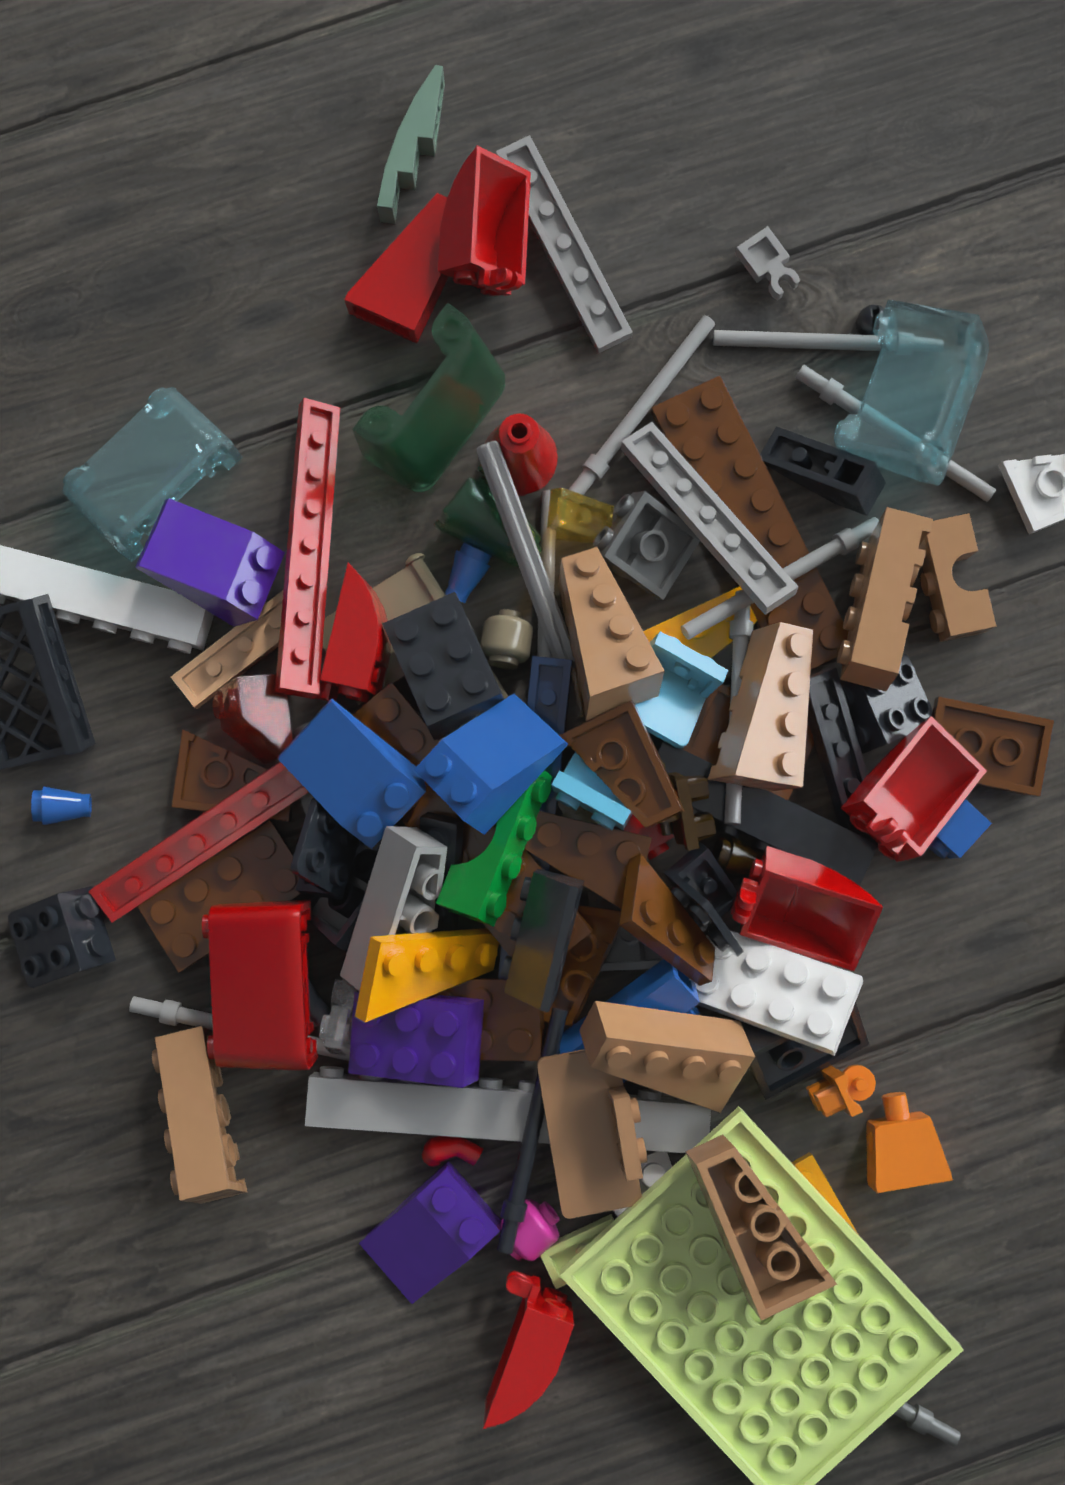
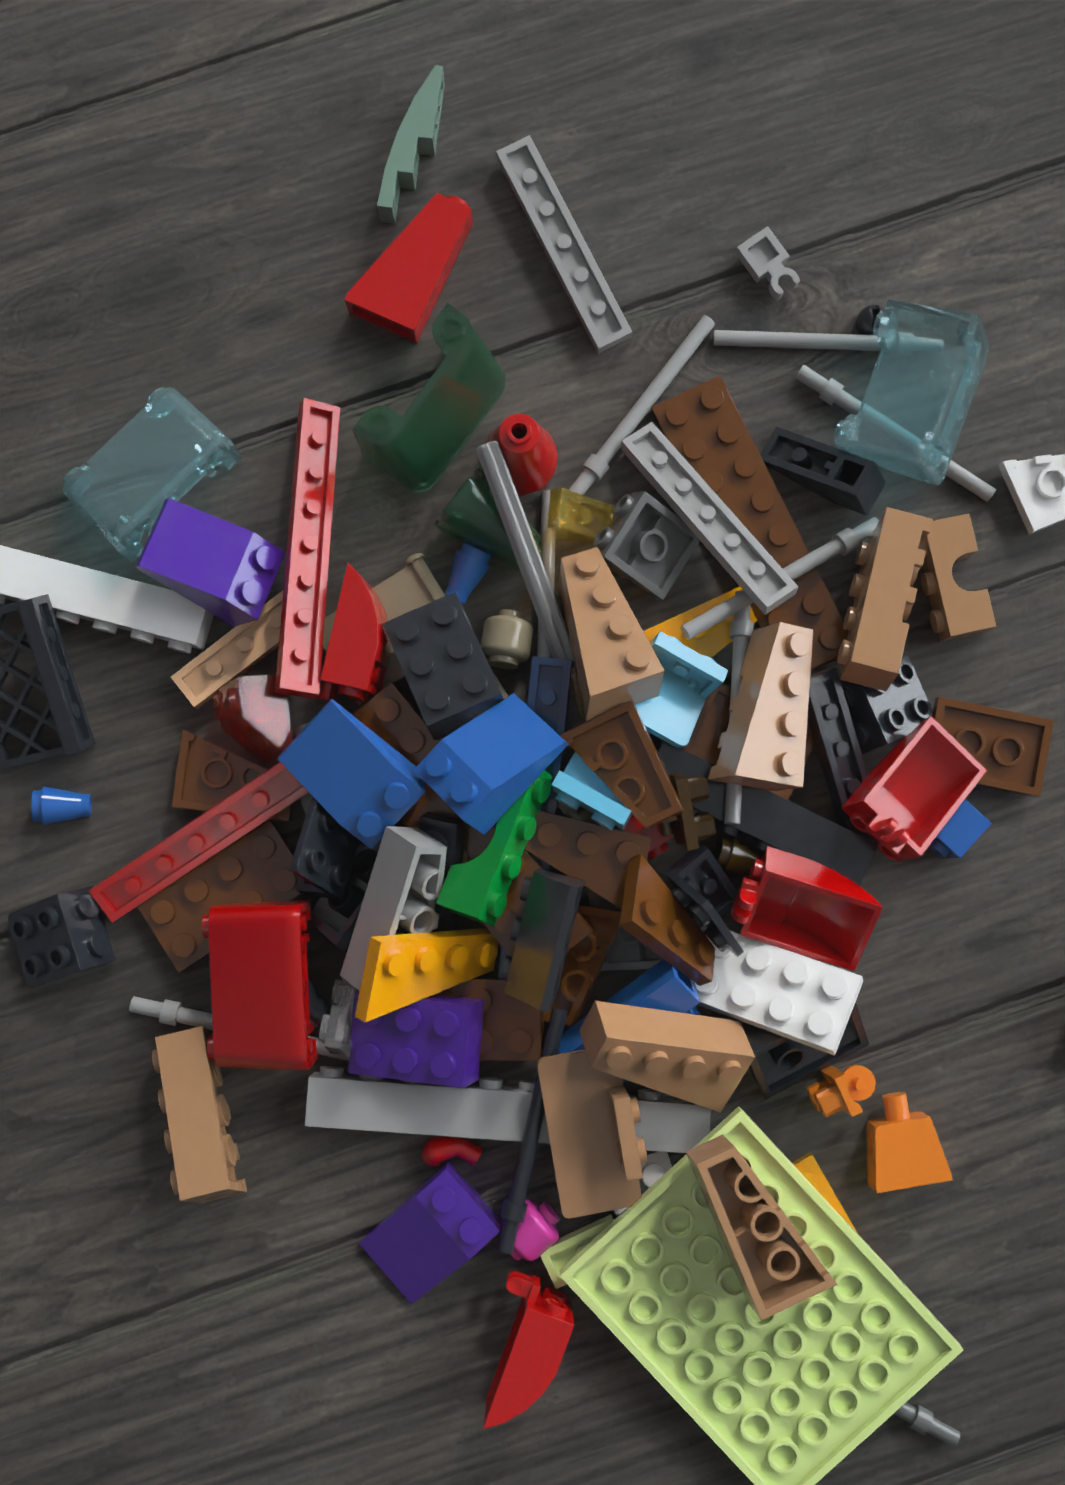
(486, 225): red piece -> none

